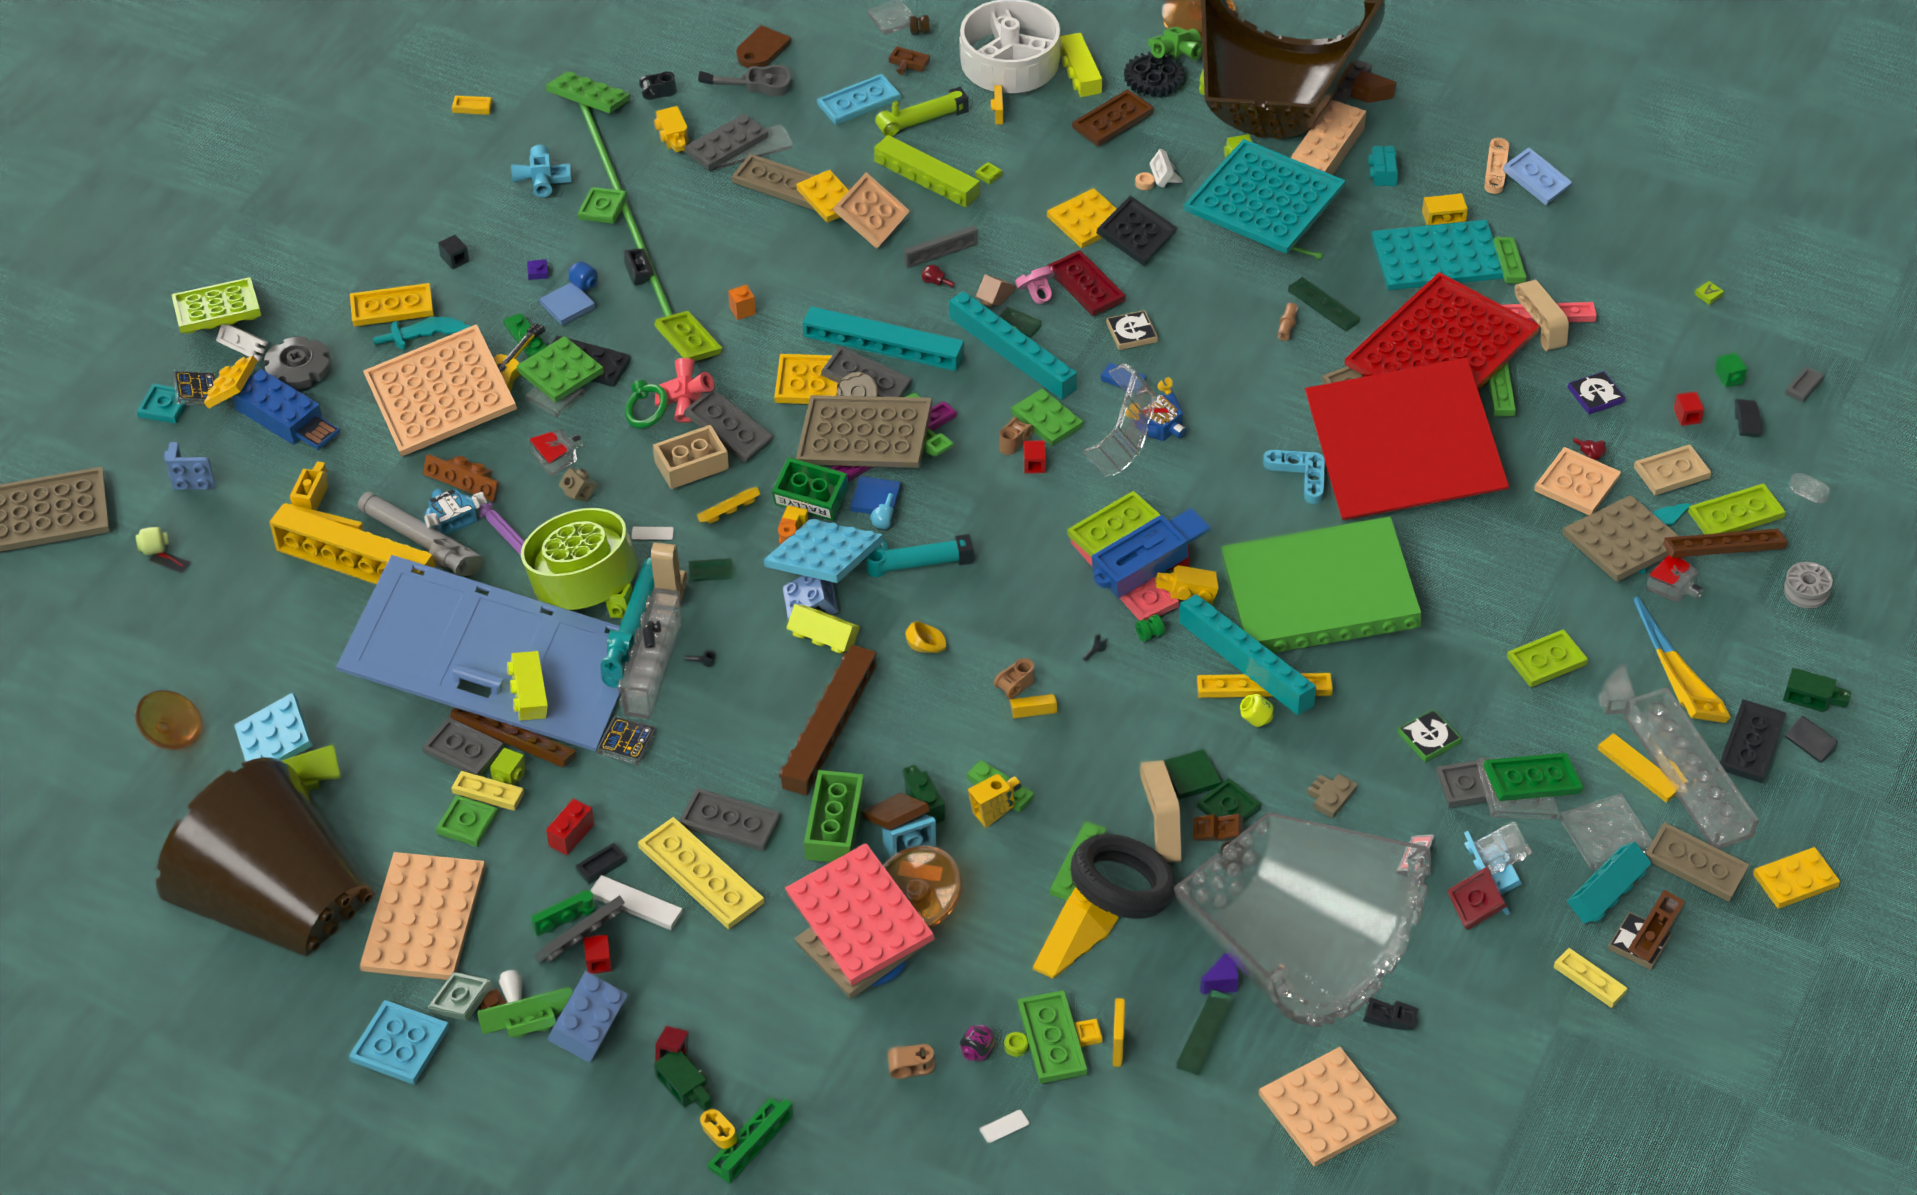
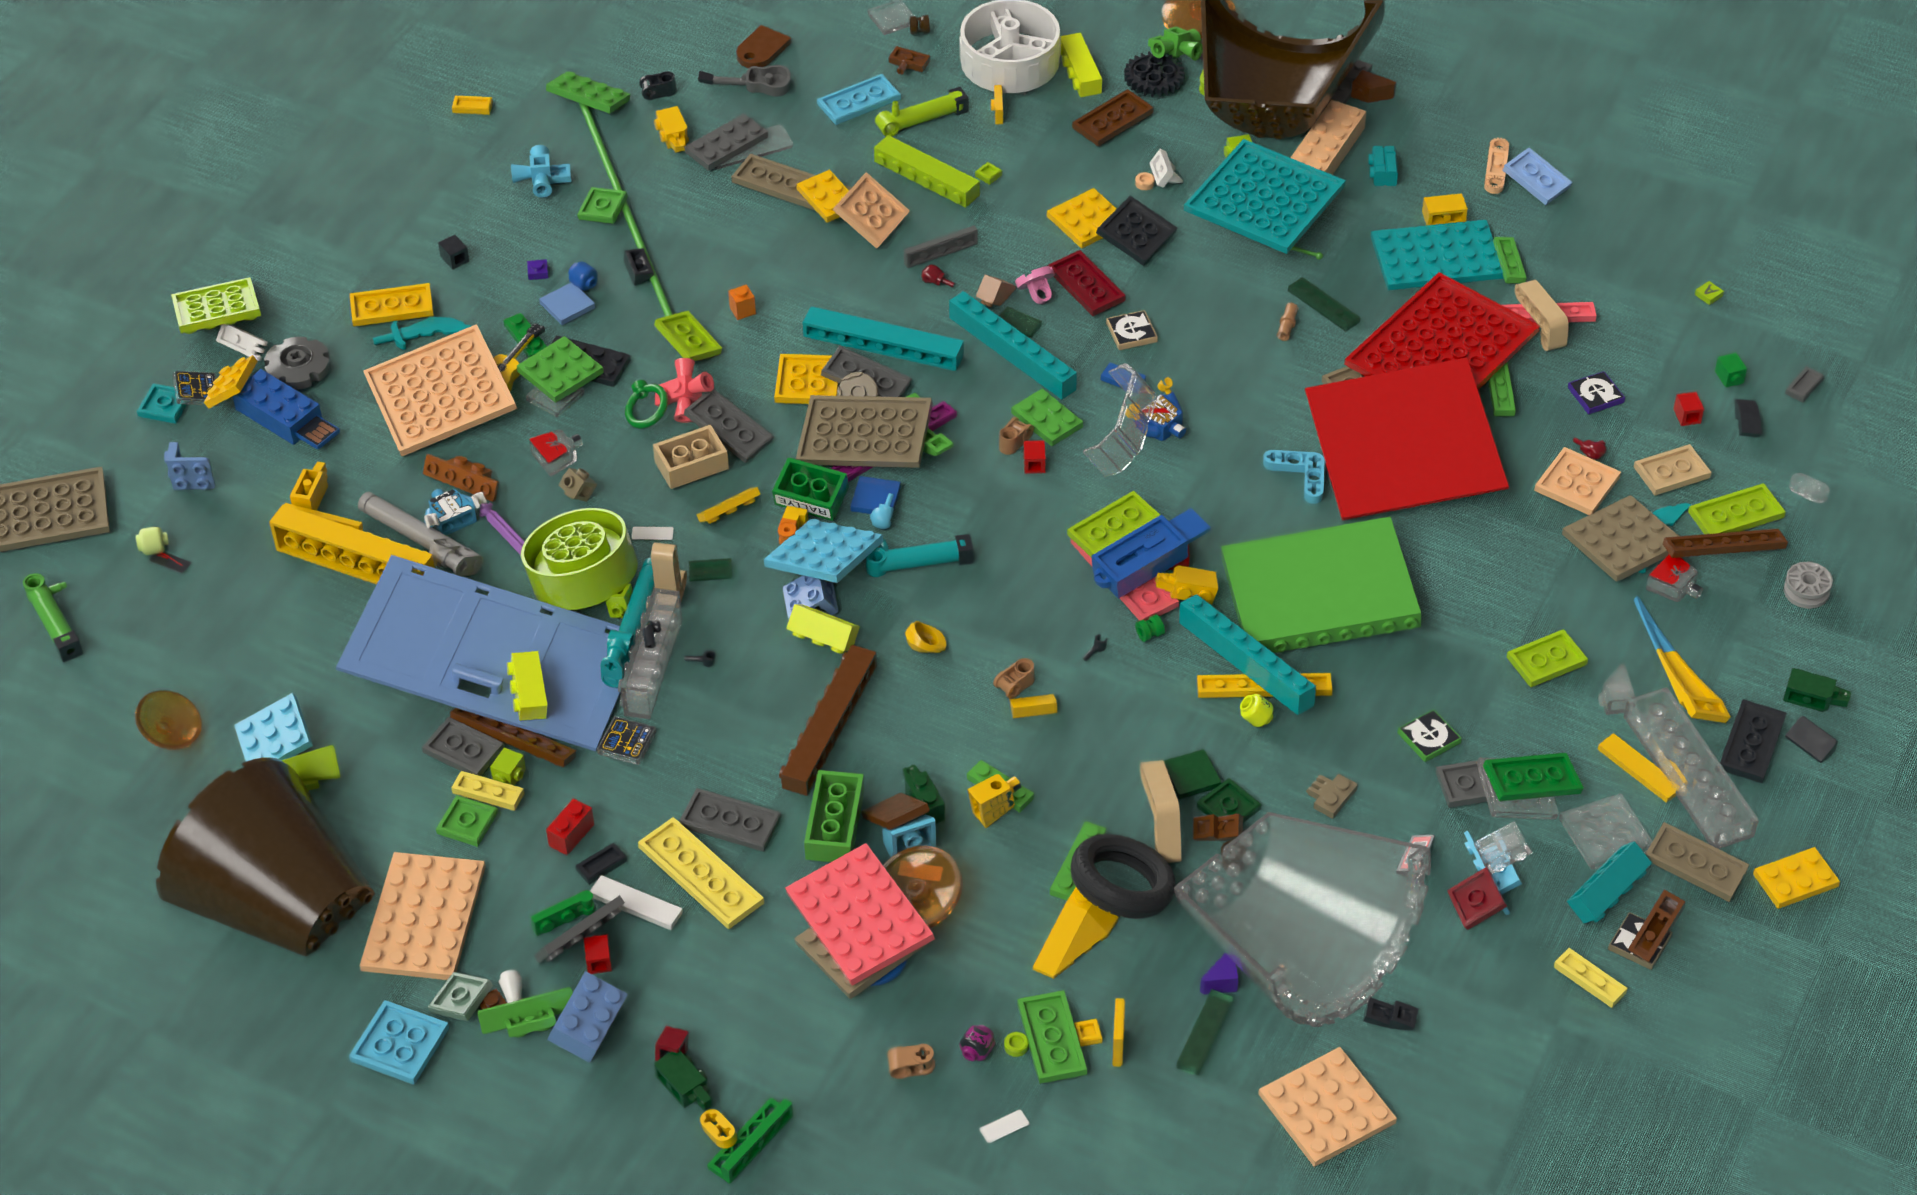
(42, 599): none -> bright green piece

